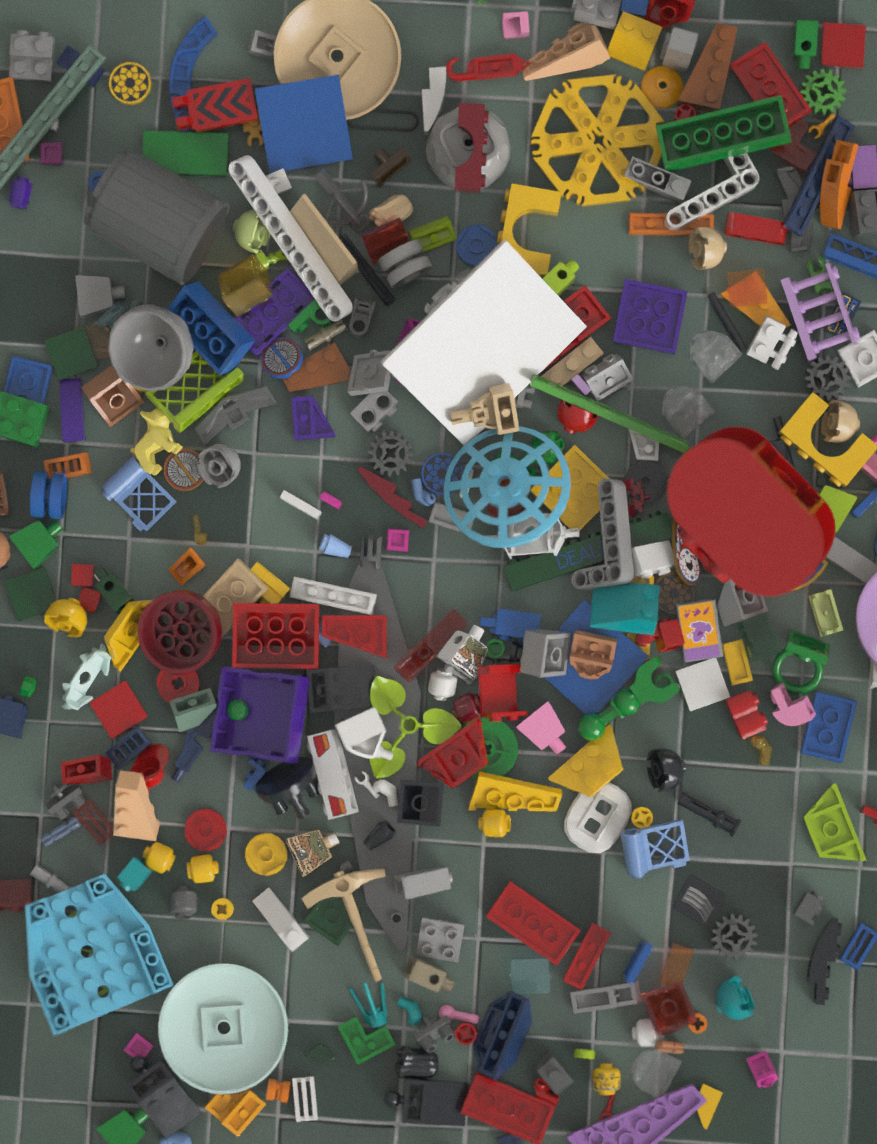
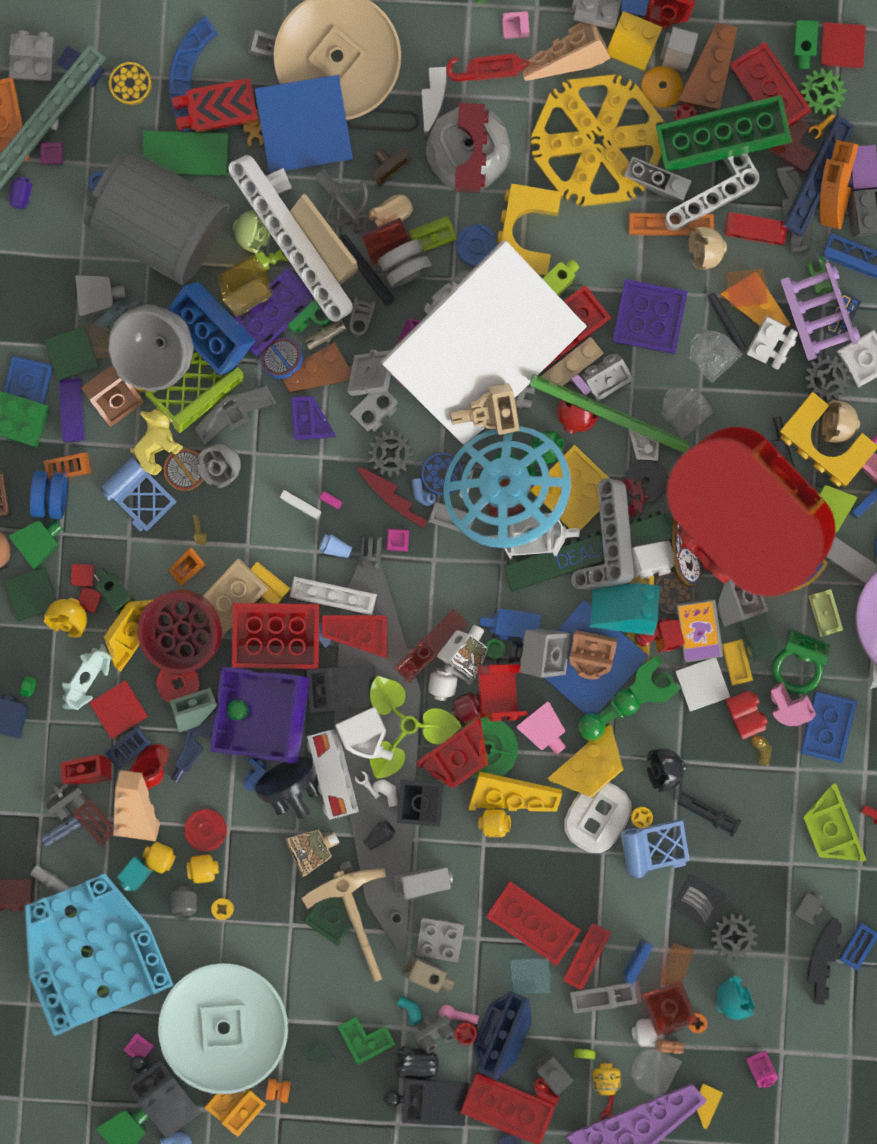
(266, 854): yellow tile -> none
(280, 919): white slope -> none
(306, 1117): white tile -> none
(375, 1016): teal plant -> none

